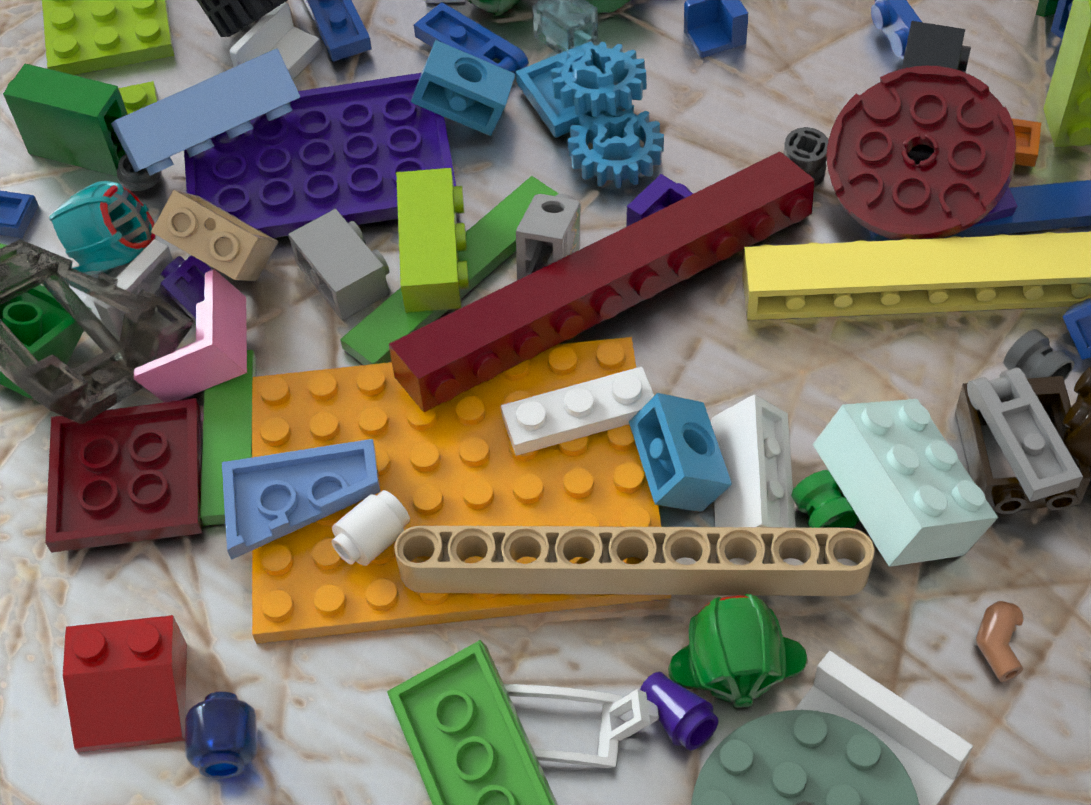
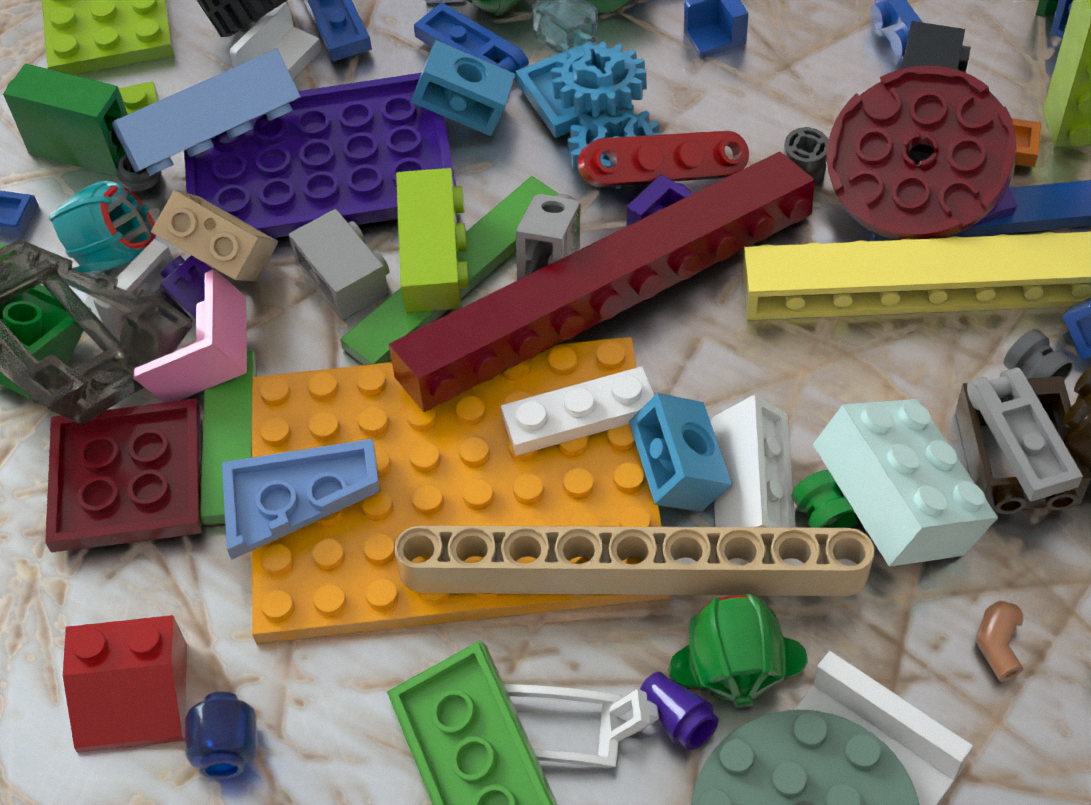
(369, 528): white brick -> none
(674, 155): none -> red plate

